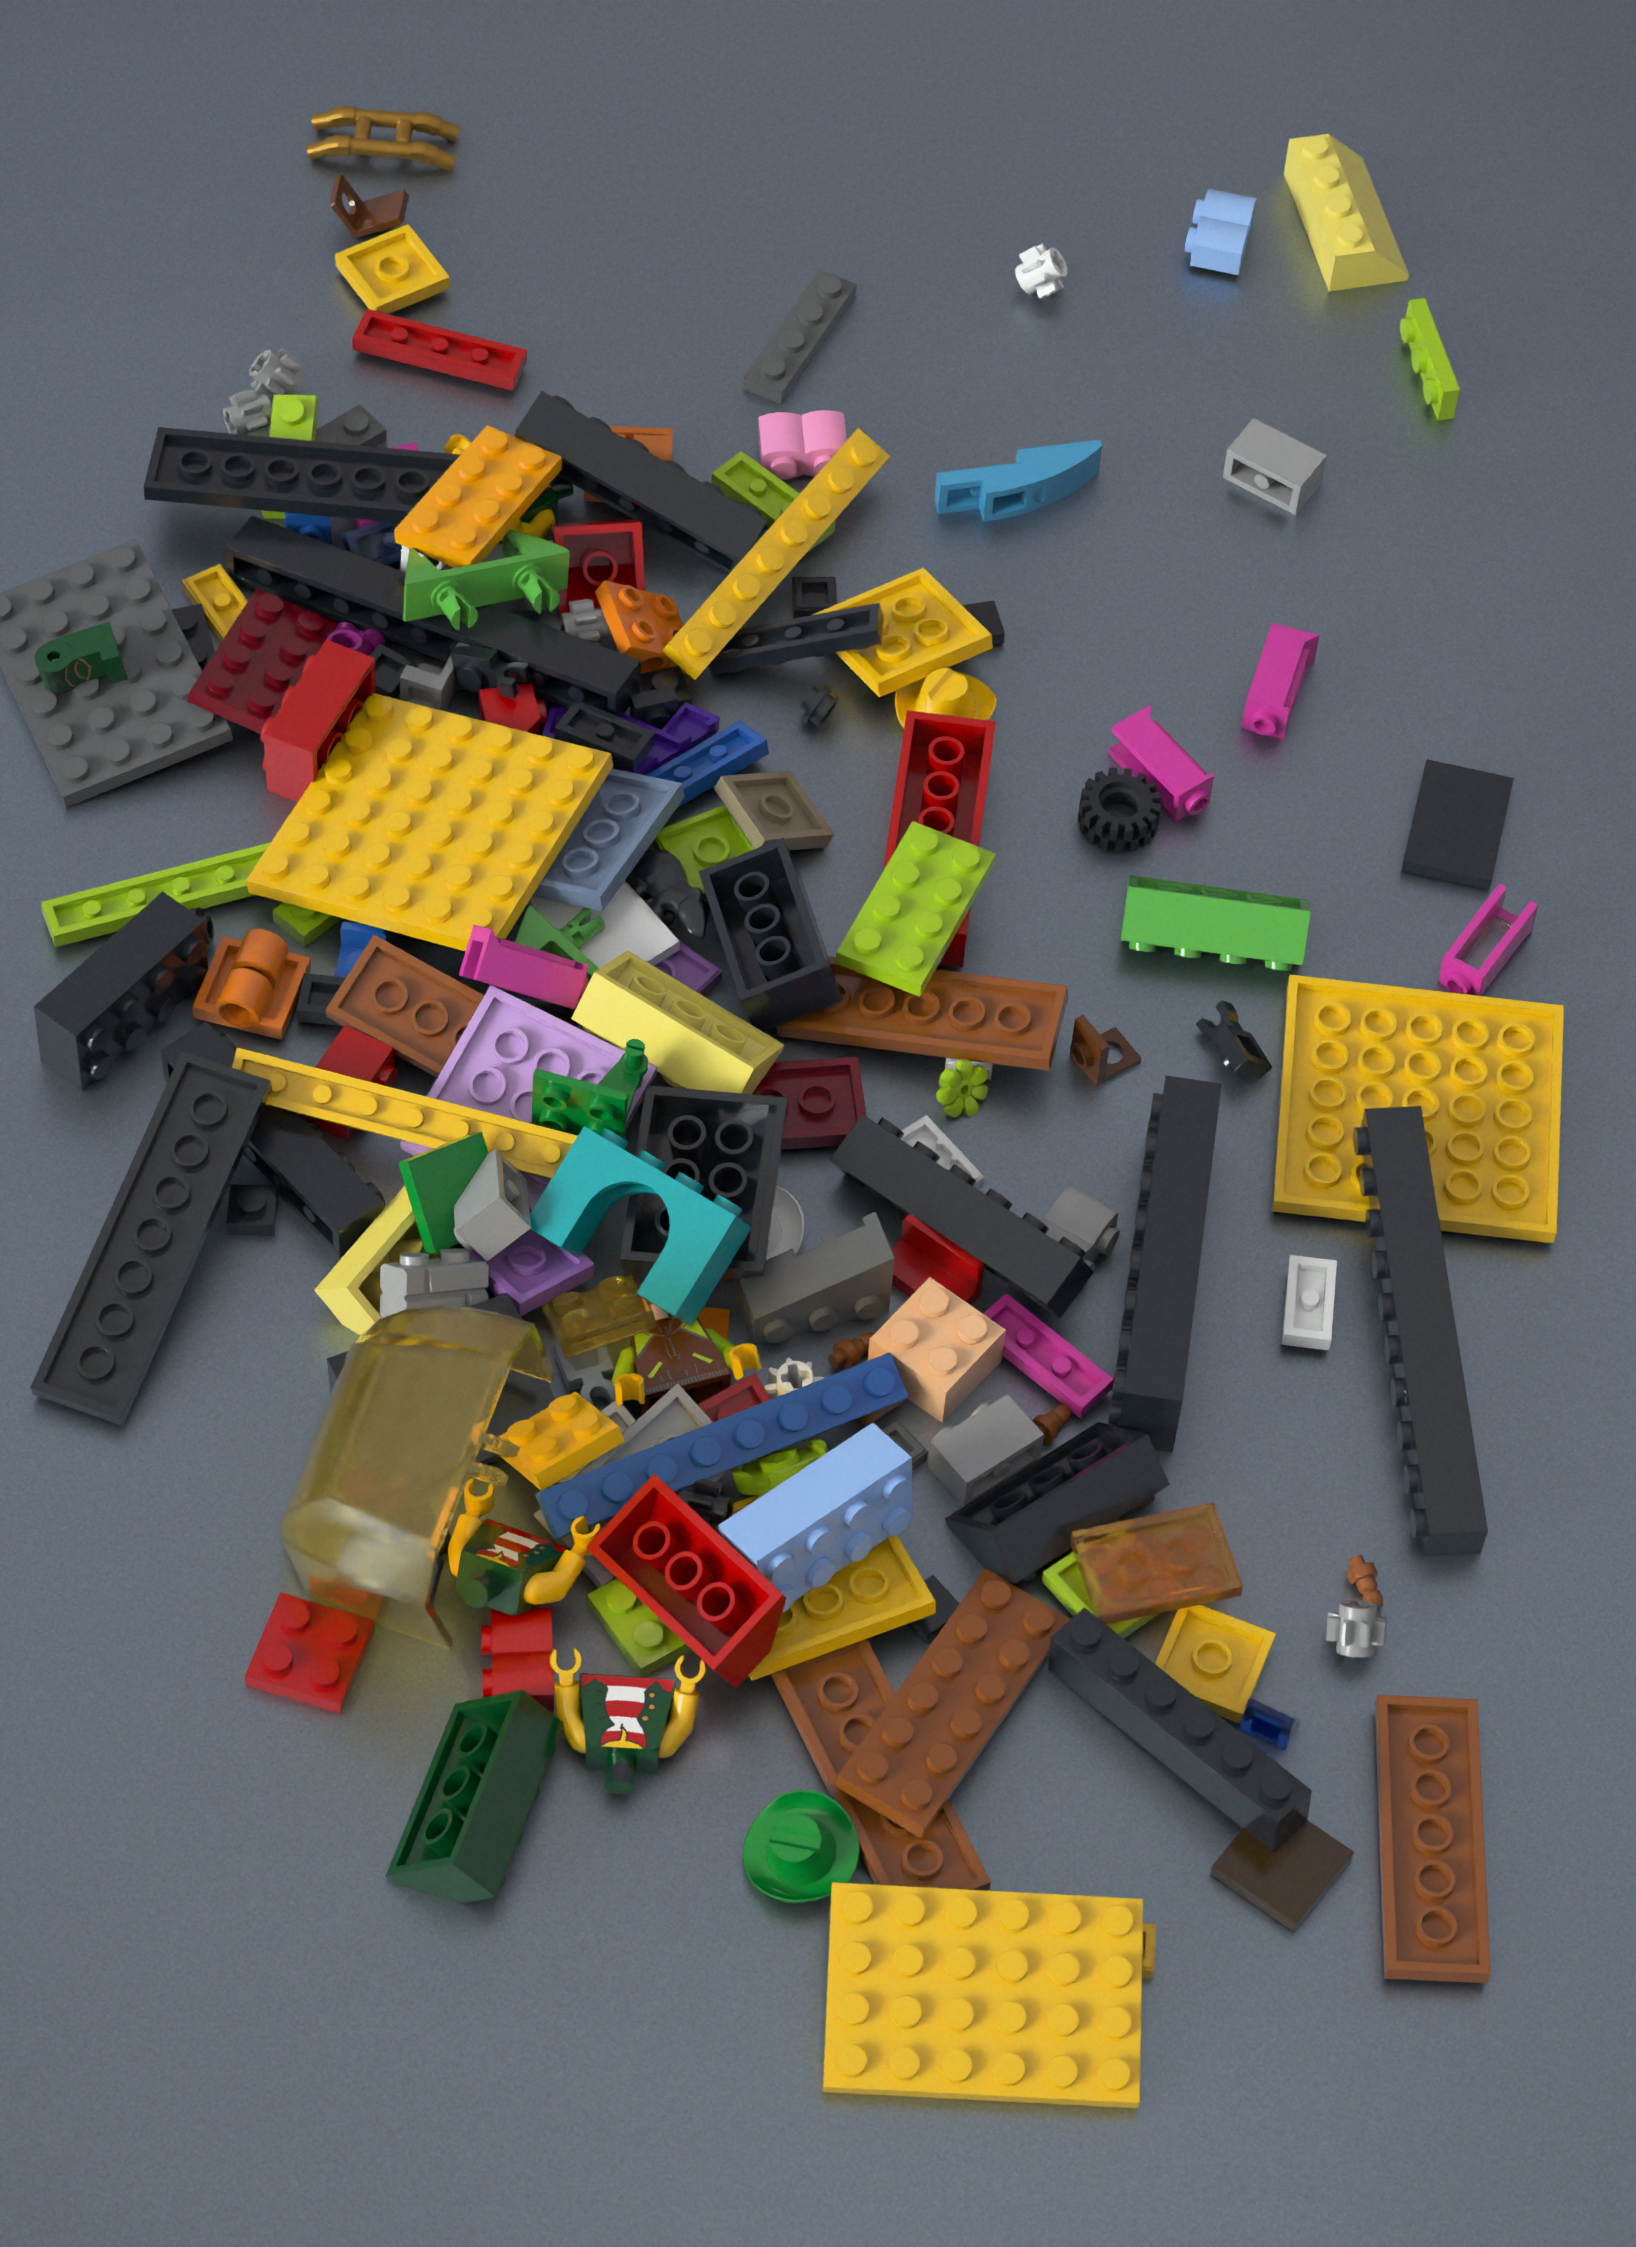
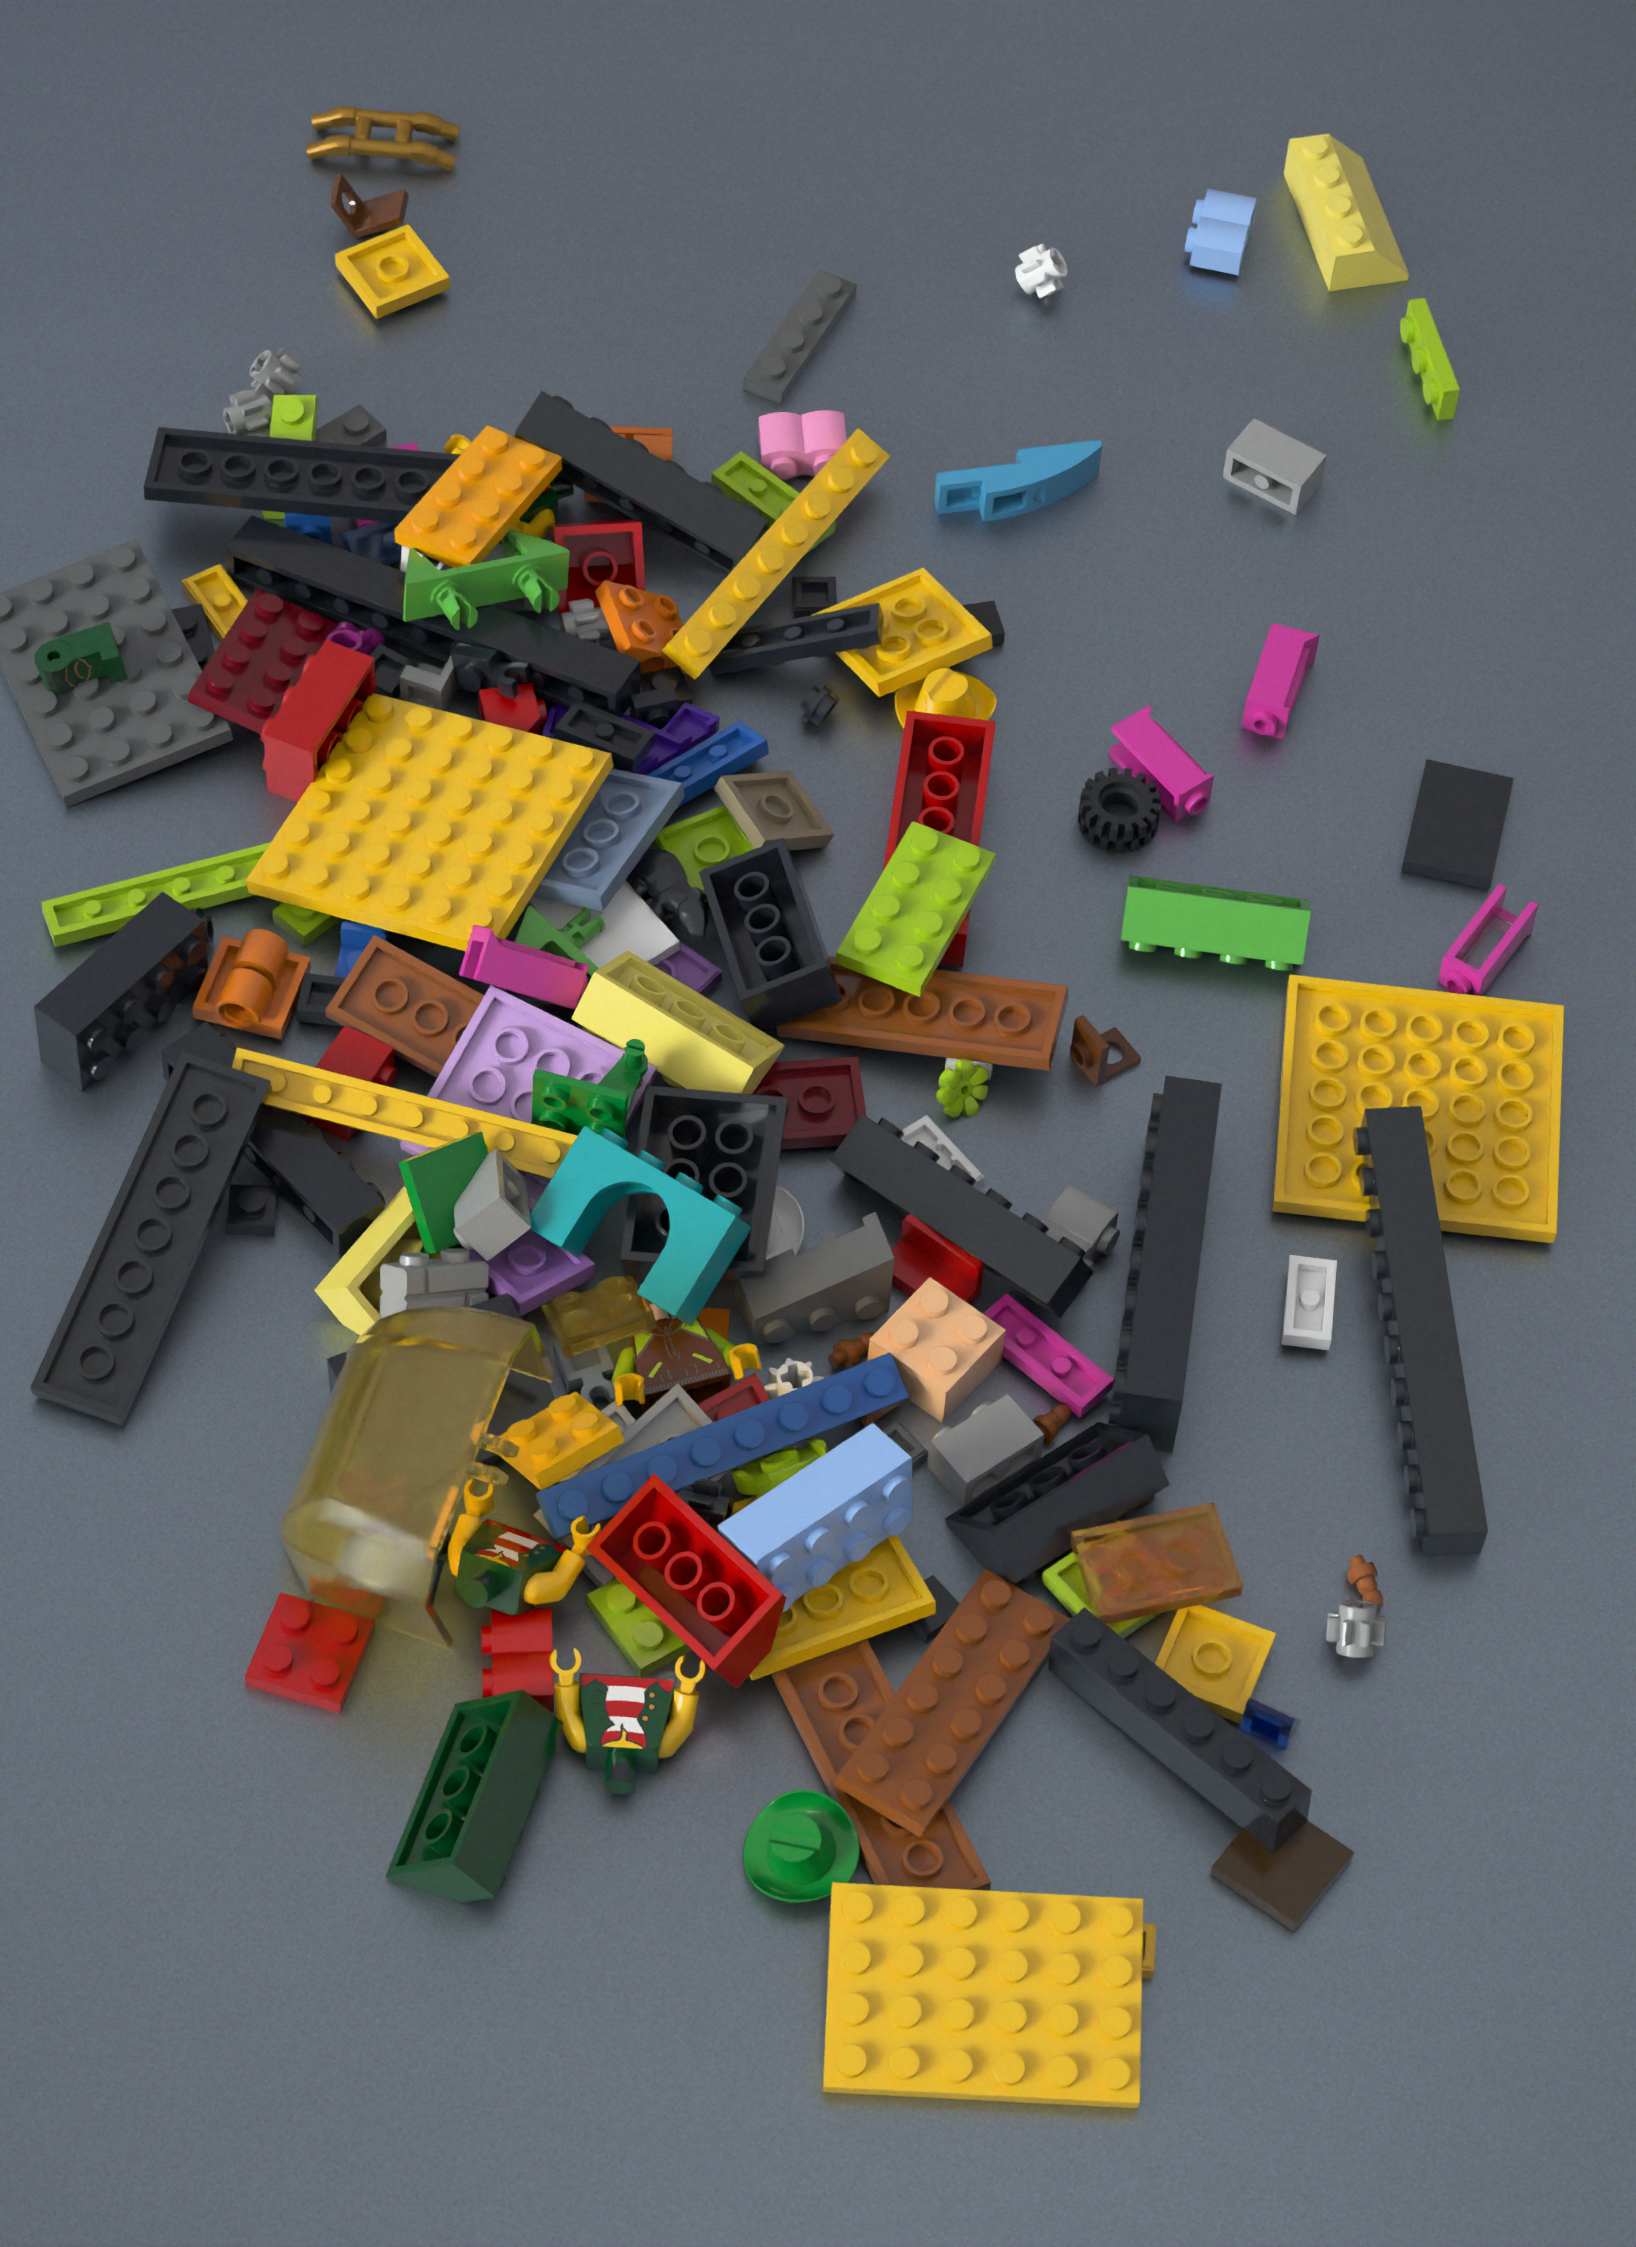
(439, 349): red plate -> none
(1238, 1047): black plate -> none
(1431, 1839): dark orange plate -> none

